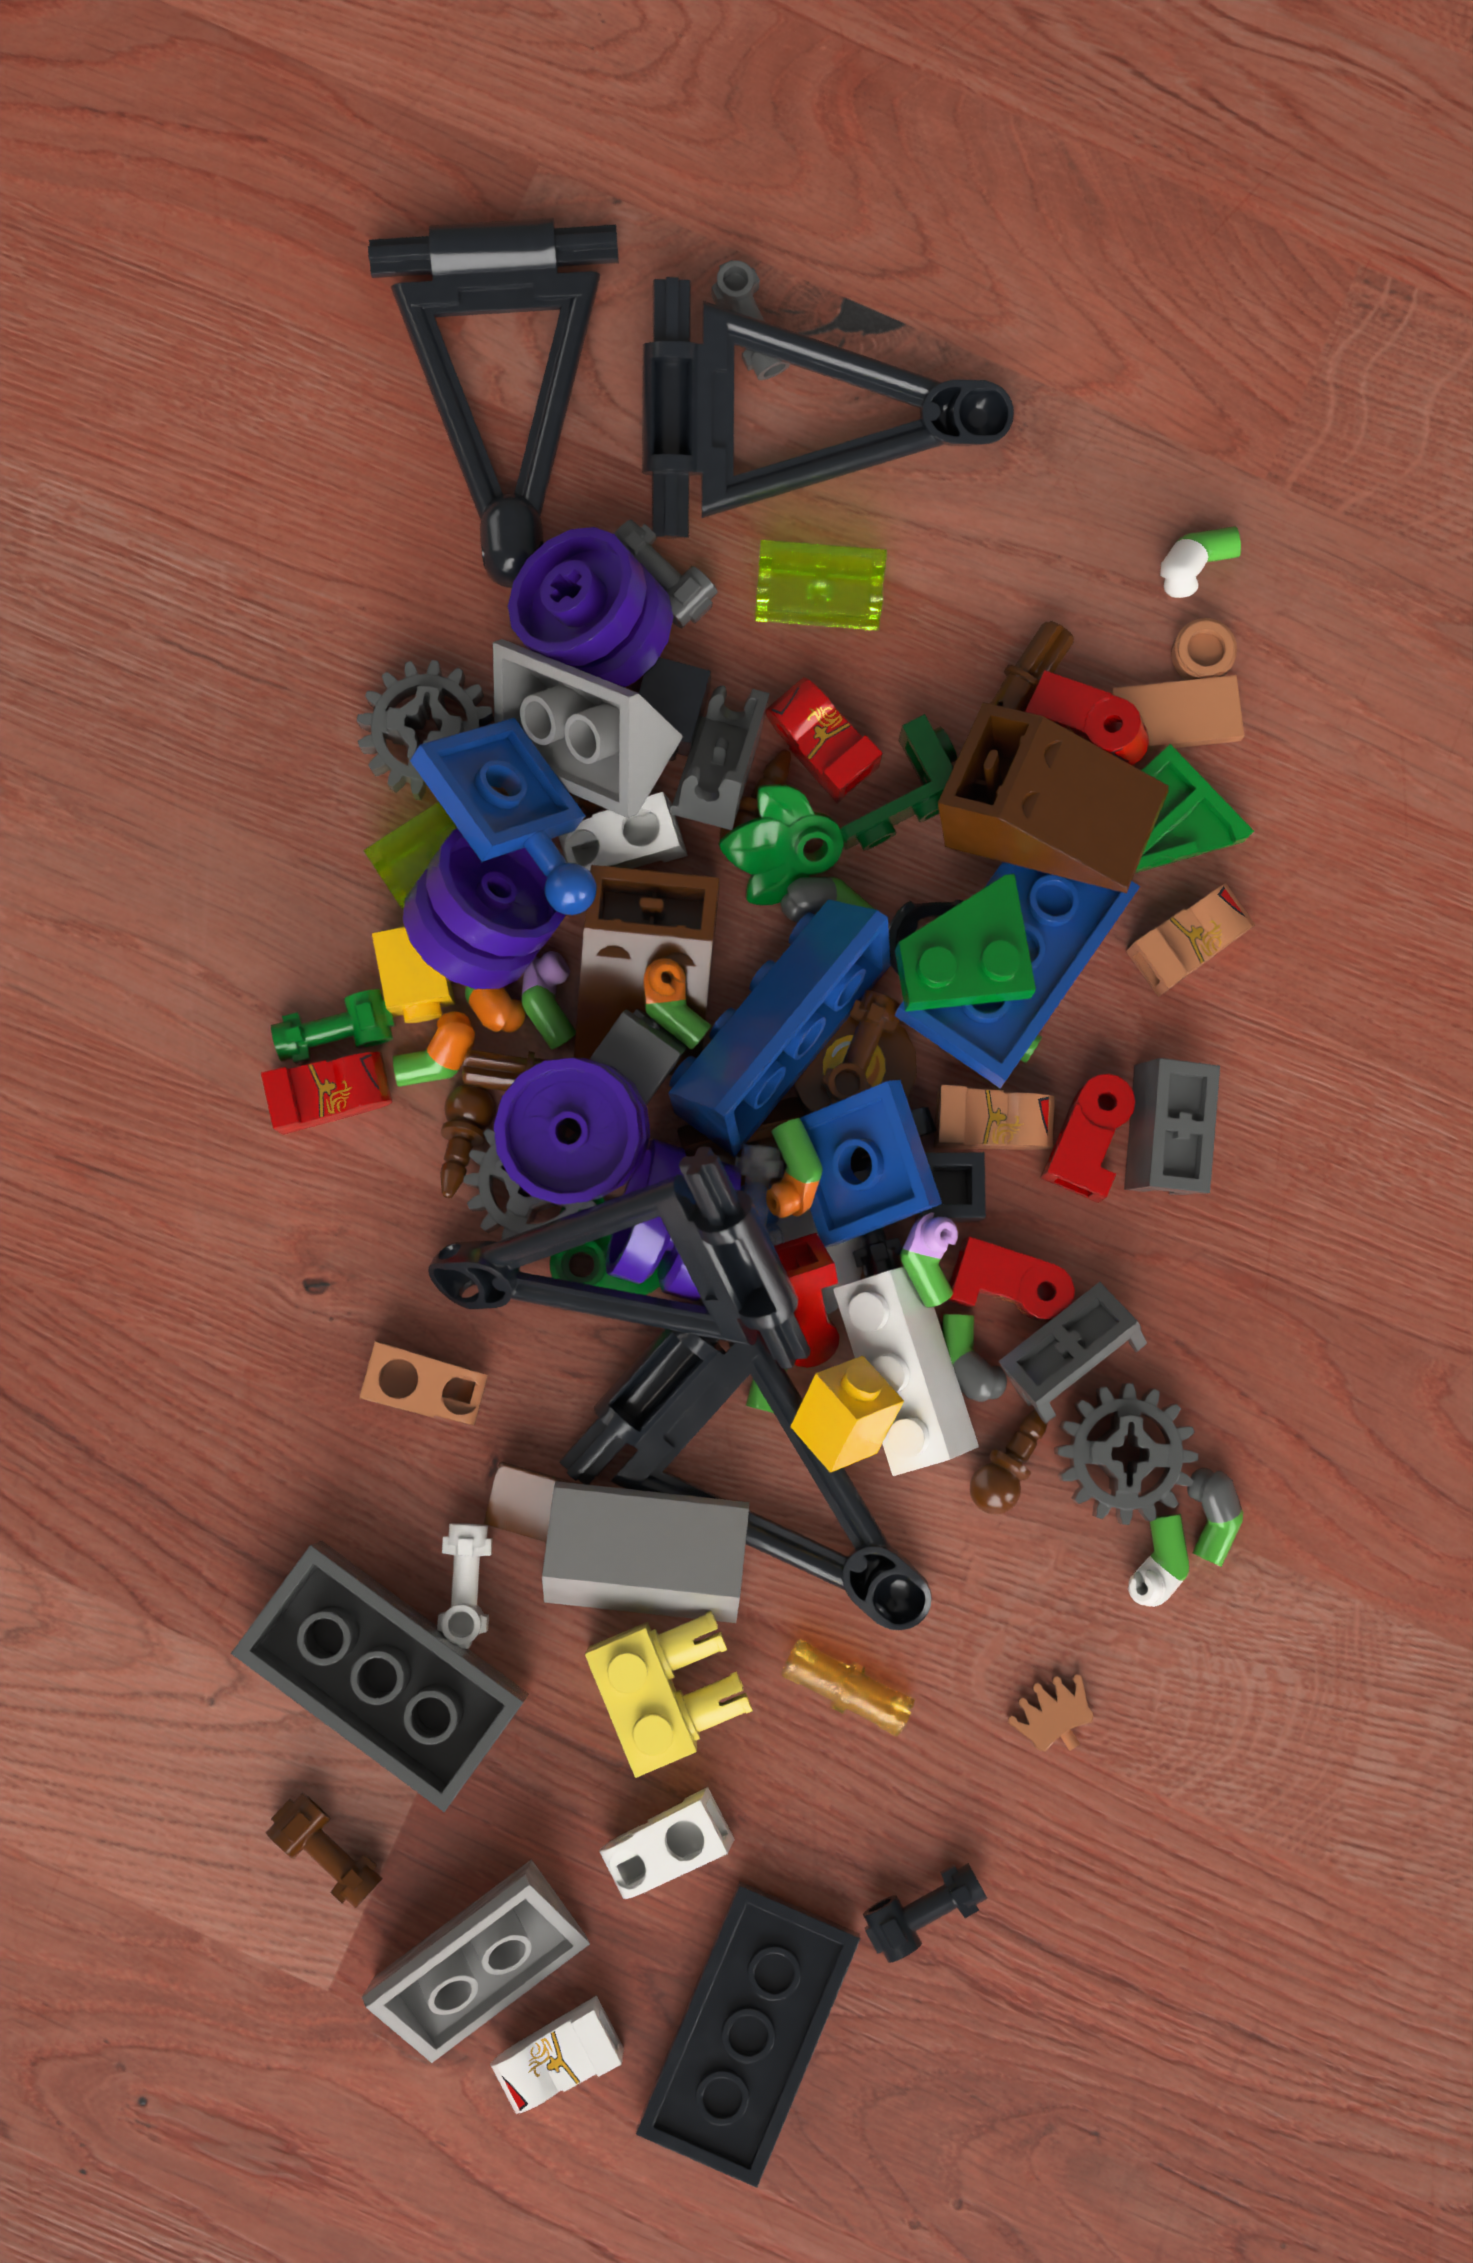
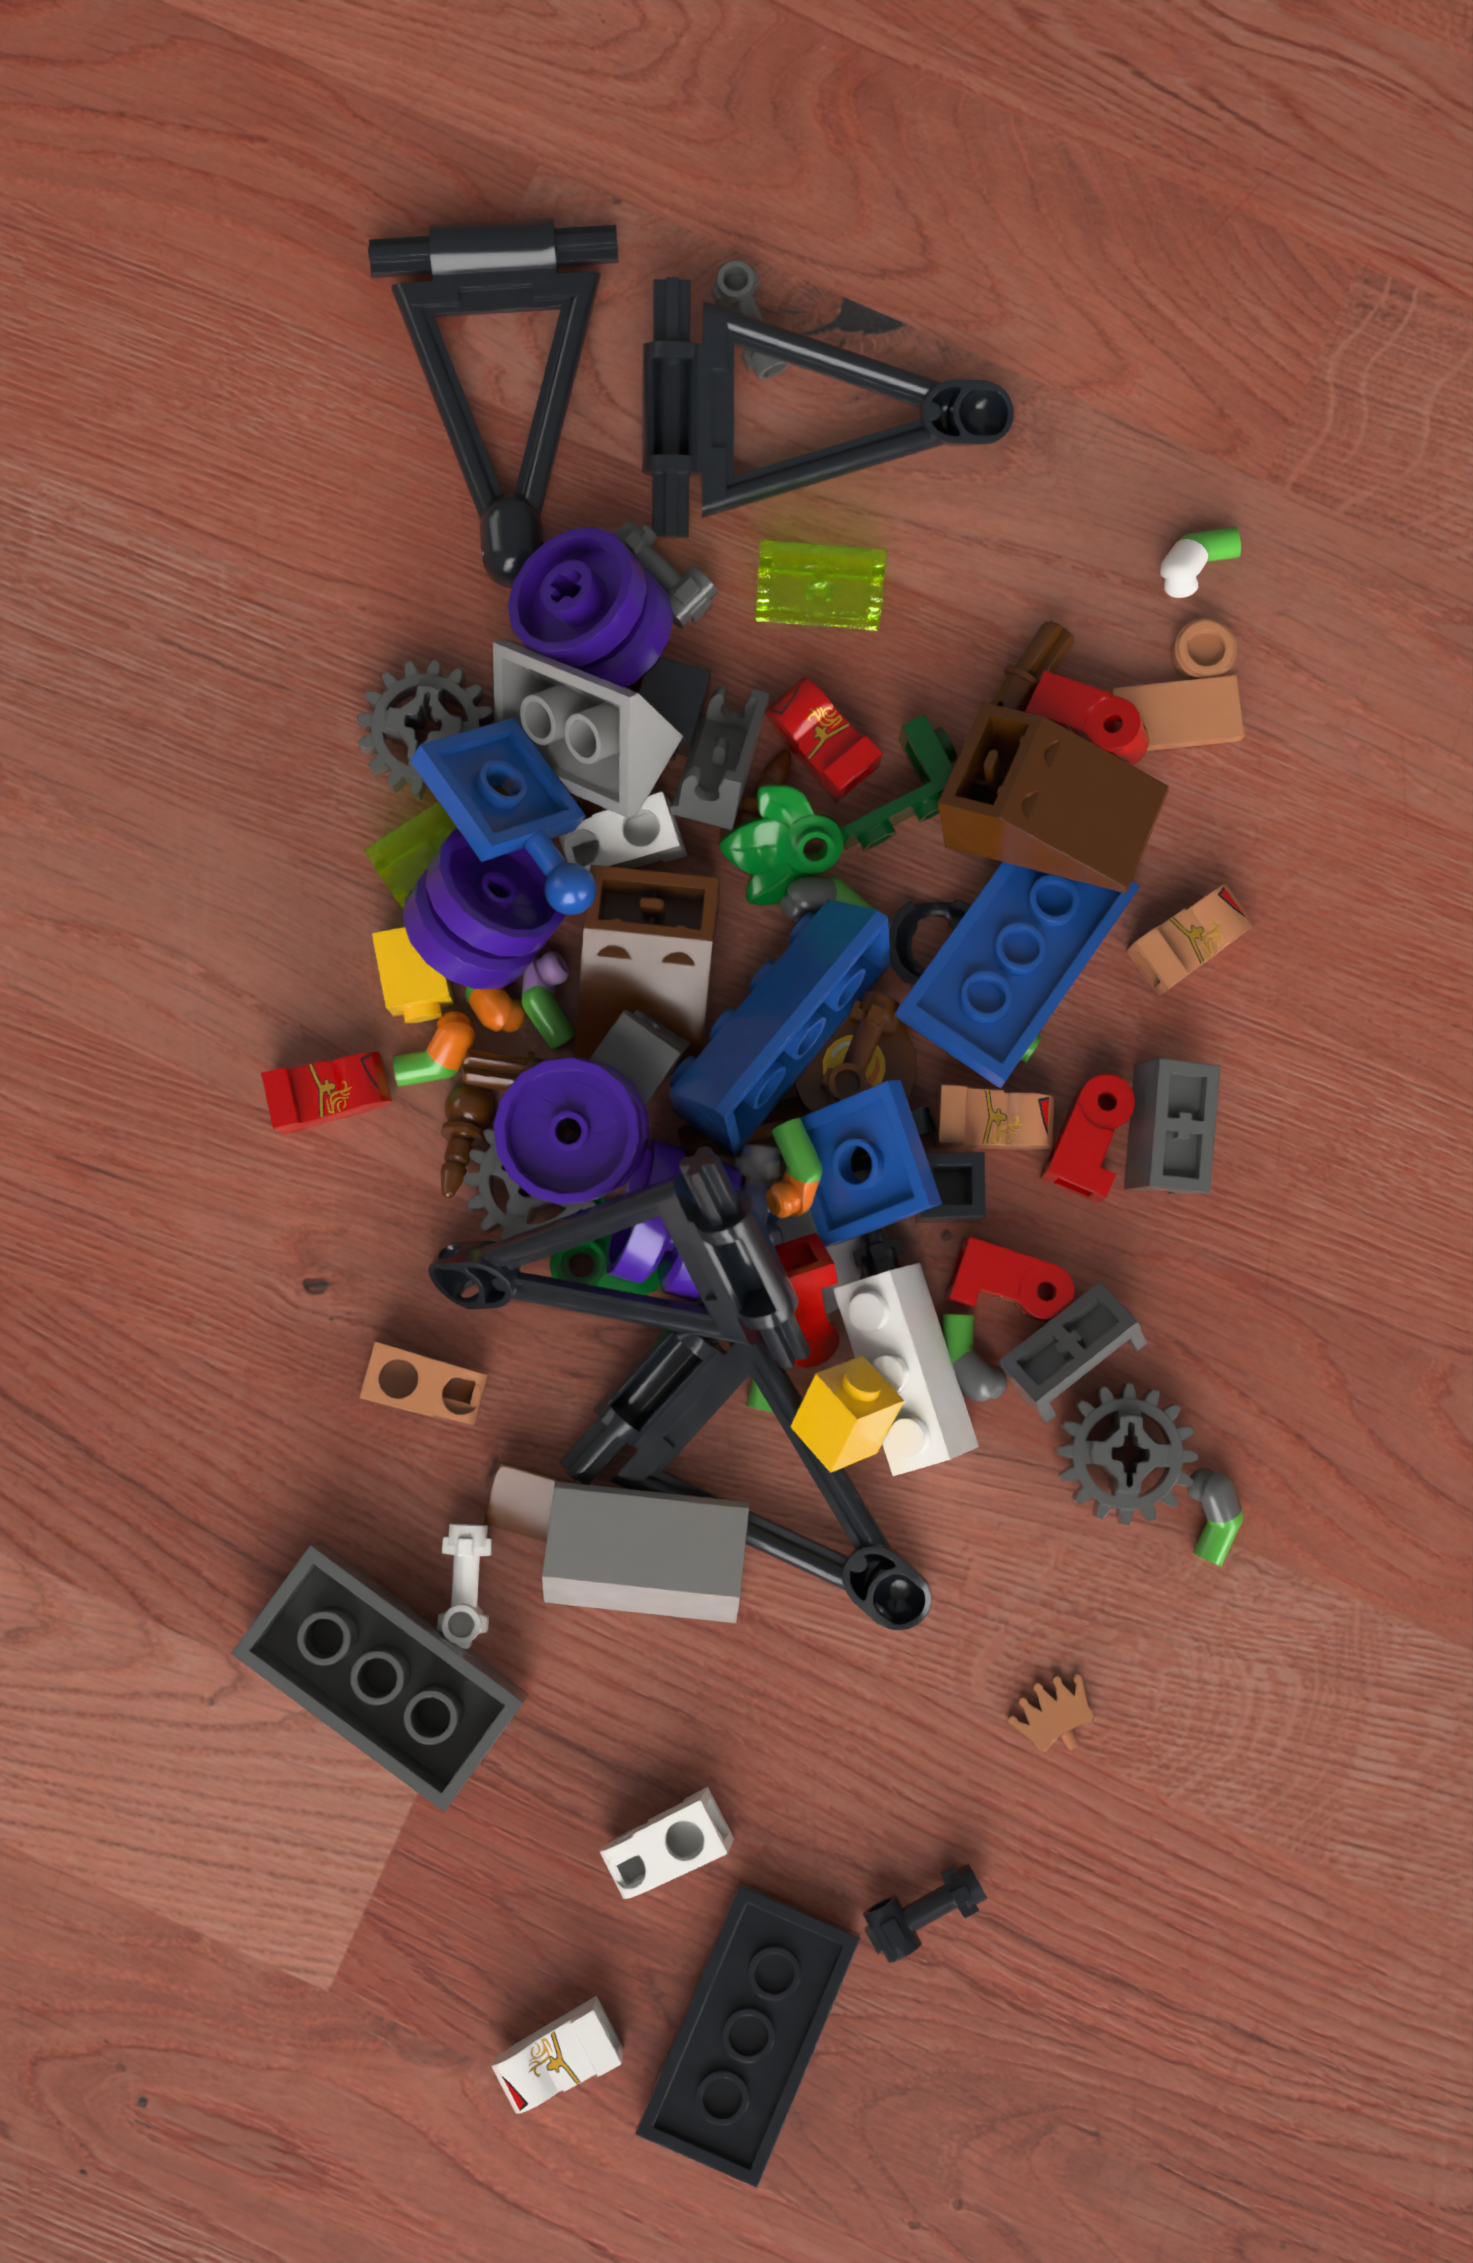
(300, 1827): reddish brown bar -> none
(364, 1020): green bar -> none
(476, 1964): light grey slope -> none
(638, 1690): light yellow brick -> none
(667, 1005): arm -> none
(848, 1687): clear yellow pin -> none
(922, 1255): arm -> none
(969, 953): green wing -> none
(997, 1485): reddish brown bar -> none
(1165, 1567): arm -> none
(1192, 816): green wing -> none

